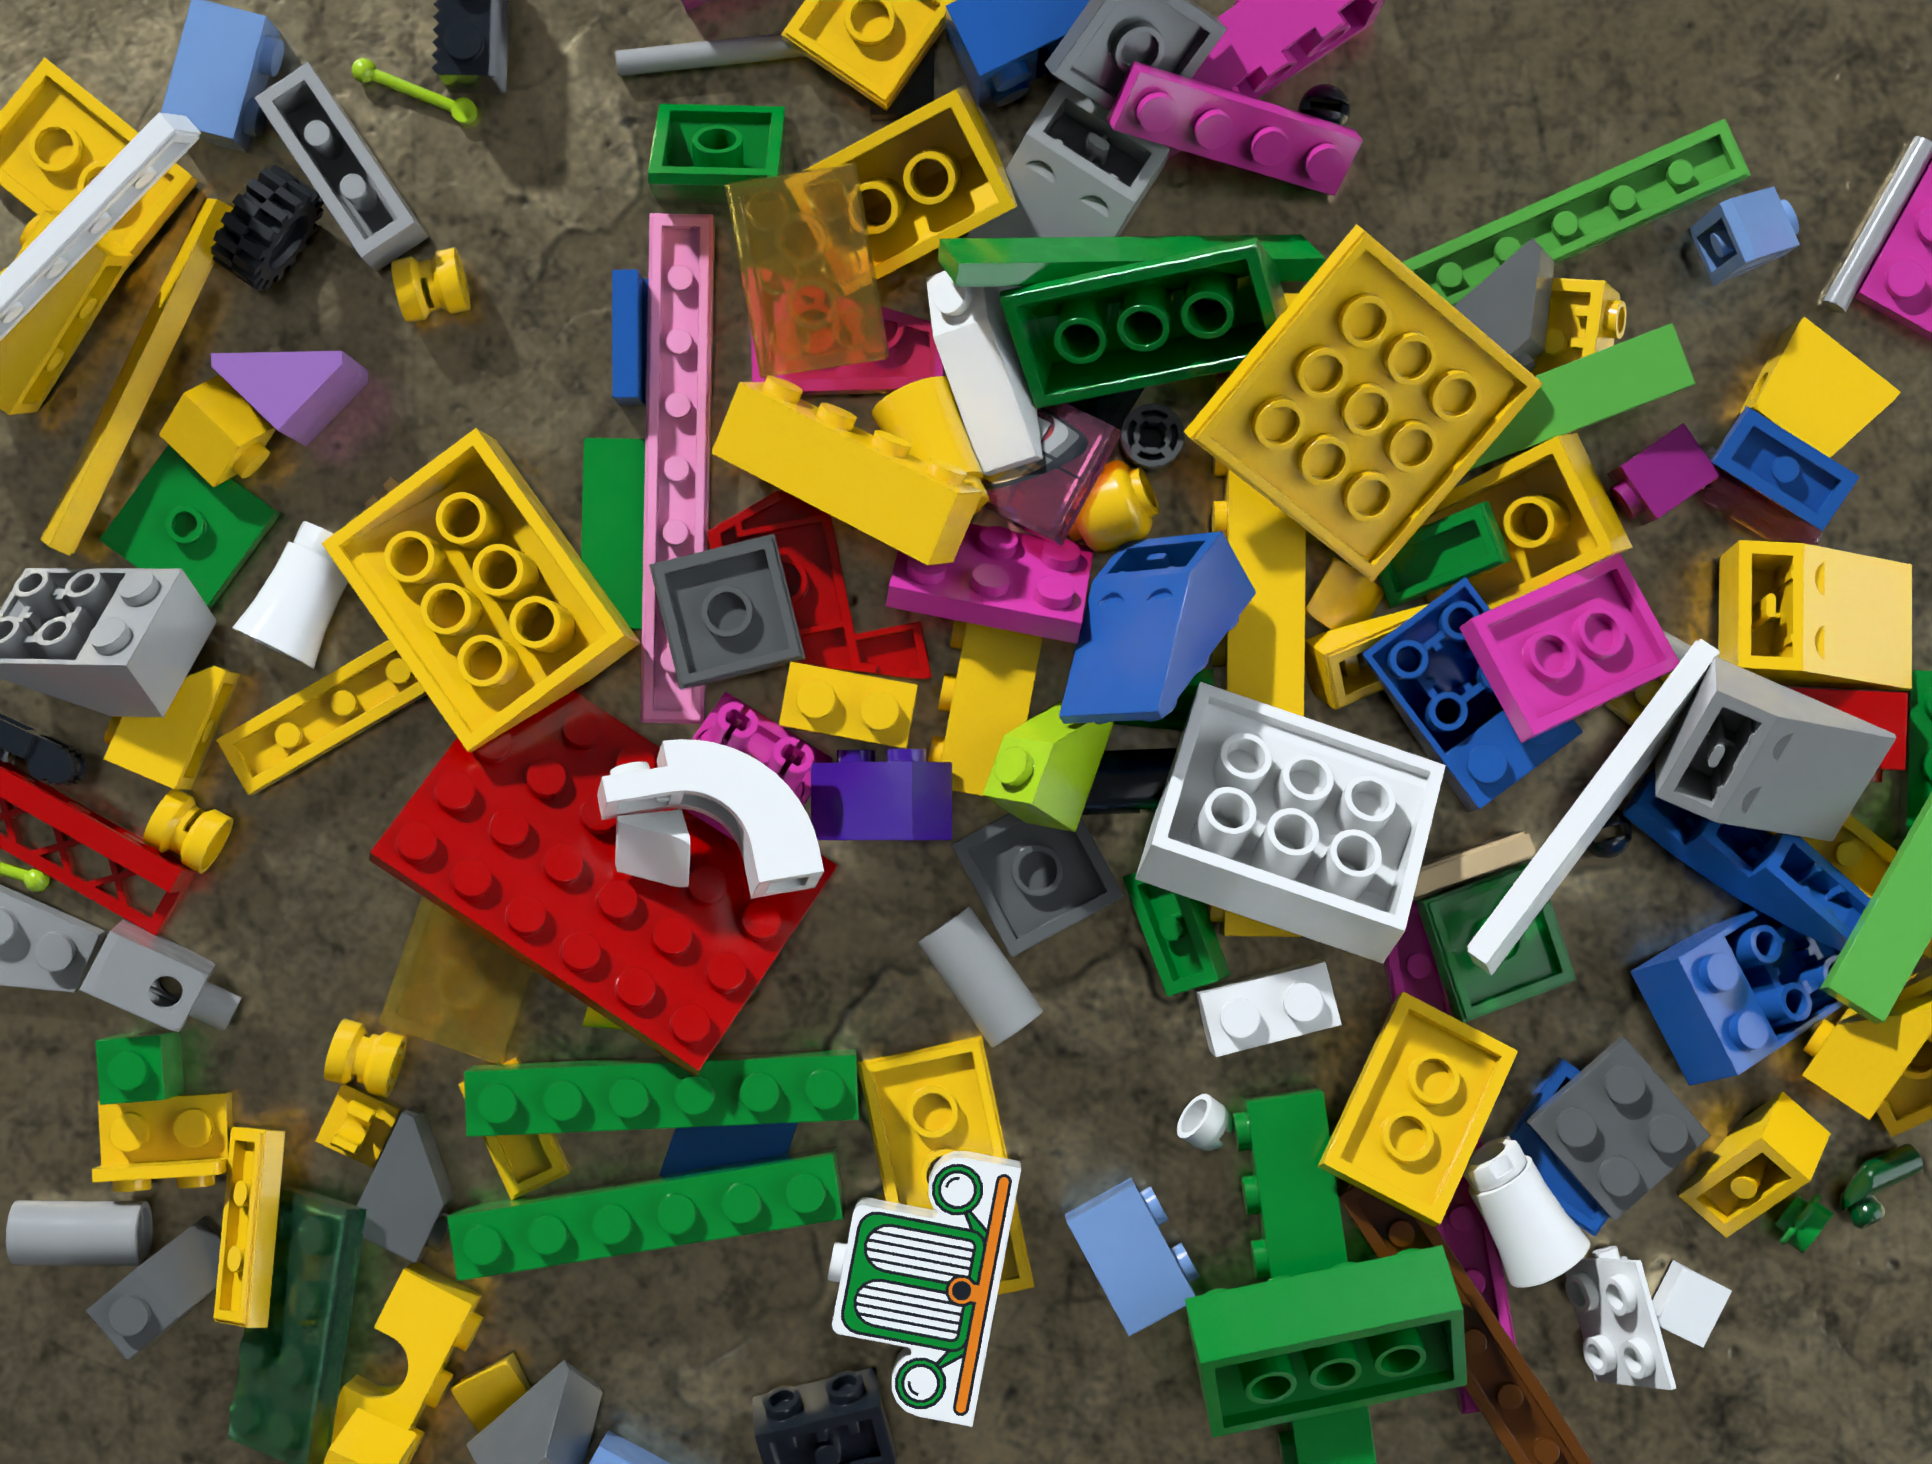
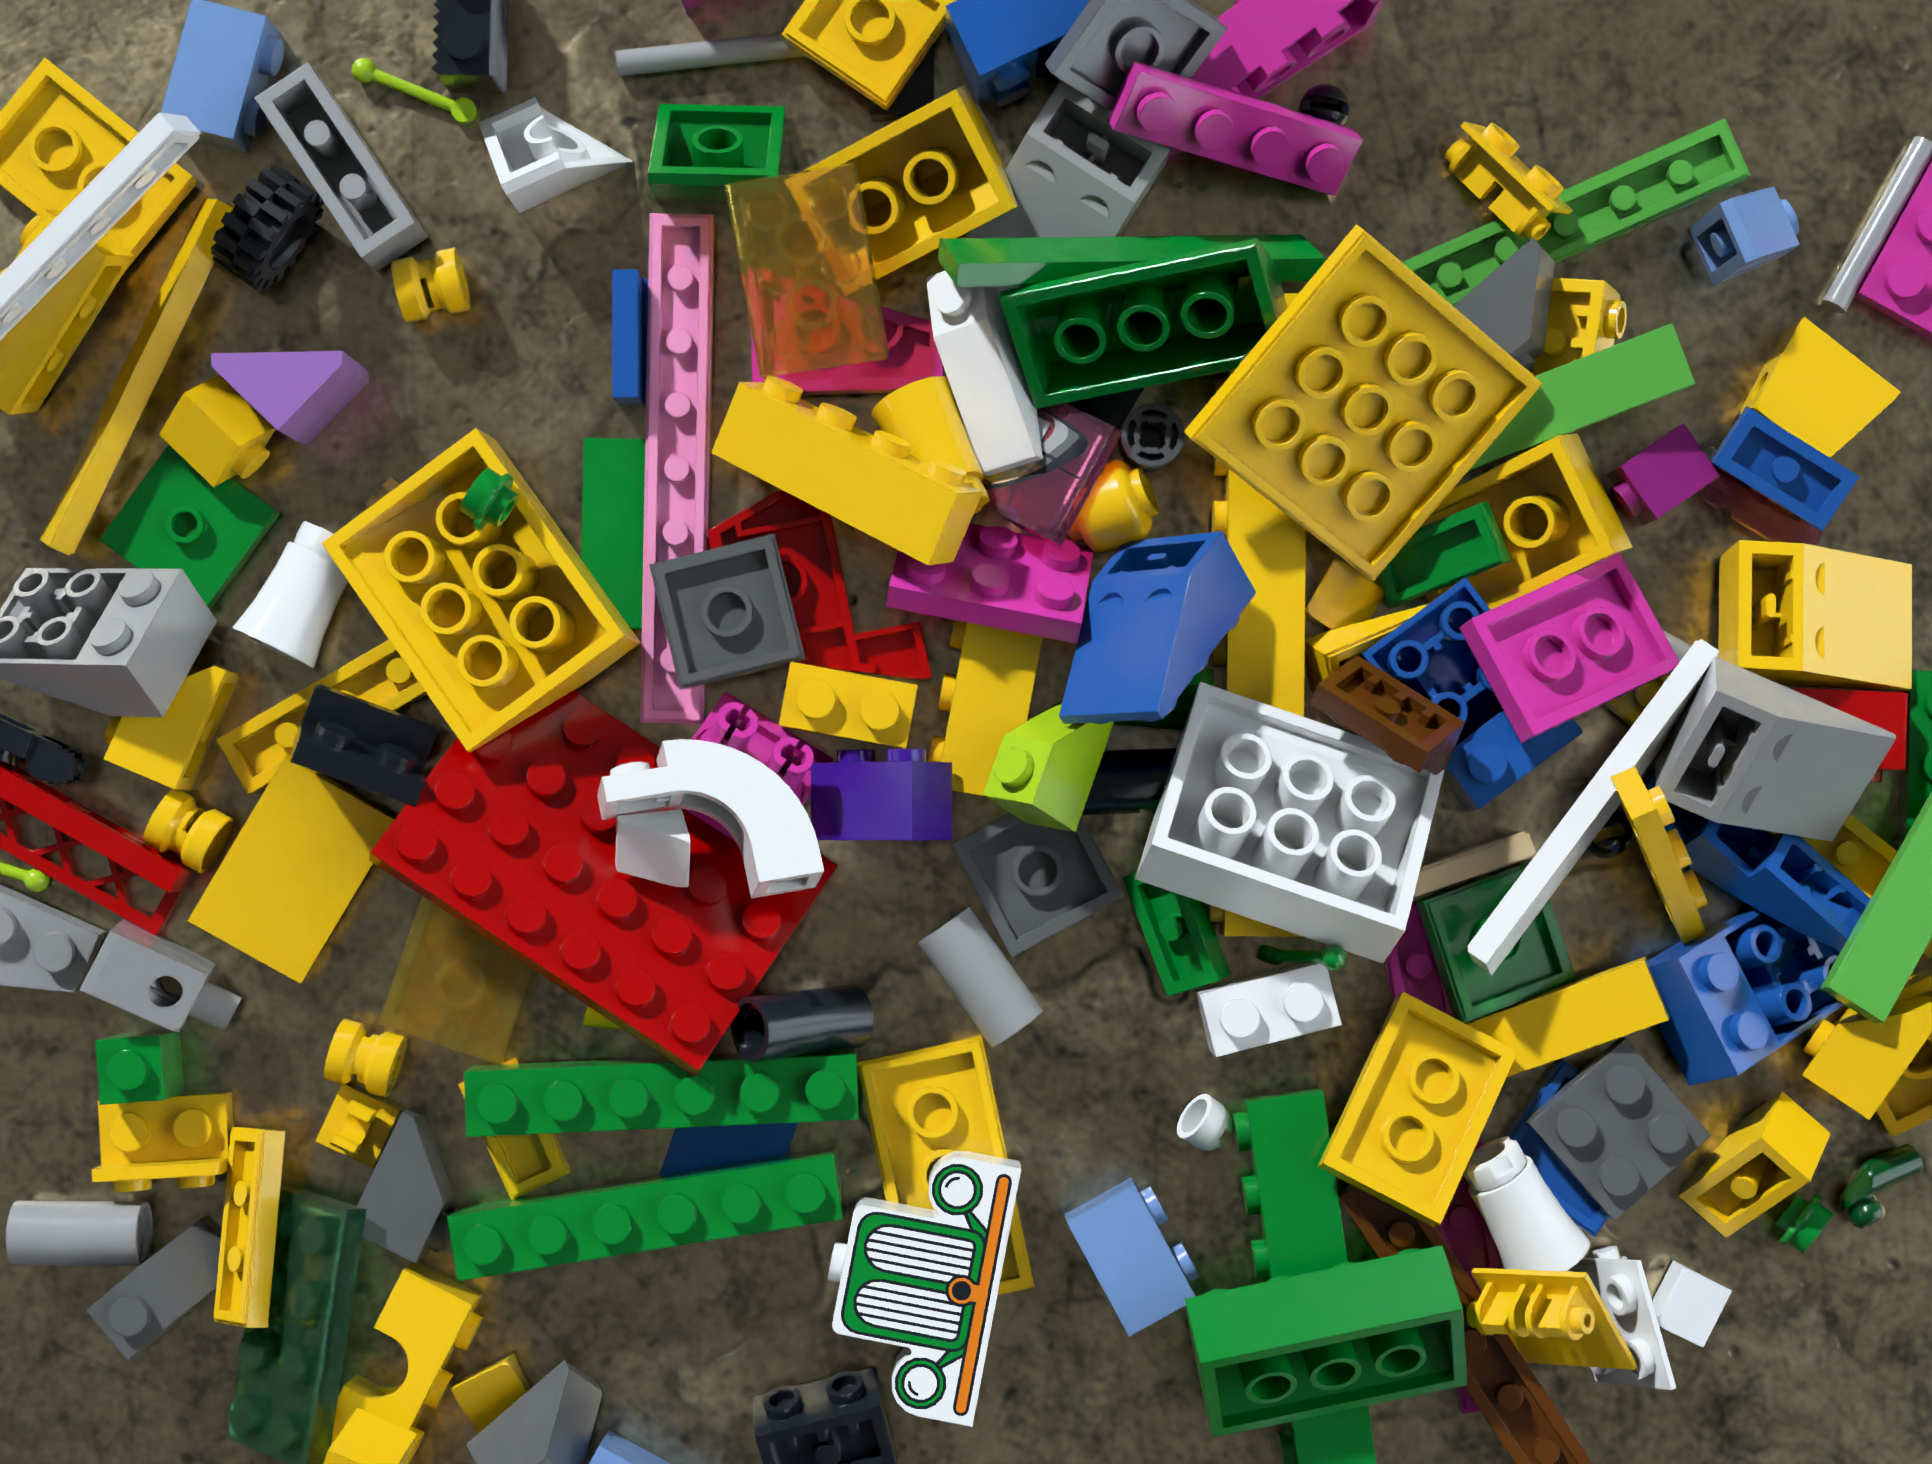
(292, 869): none -> yellow tile
(364, 744): none -> black bracket
(489, 499): none -> green plate
(543, 155): none -> white slope
(802, 1022): none -> black pin
(1331, 957): none -> green hinge
(1389, 715): none -> reddish brown bracket
(1491, 161): none -> yellow hinge
(1549, 1317): none -> yellow hinge
(1577, 1015): none -> yellow tile
(1662, 852): none -> yellow plate

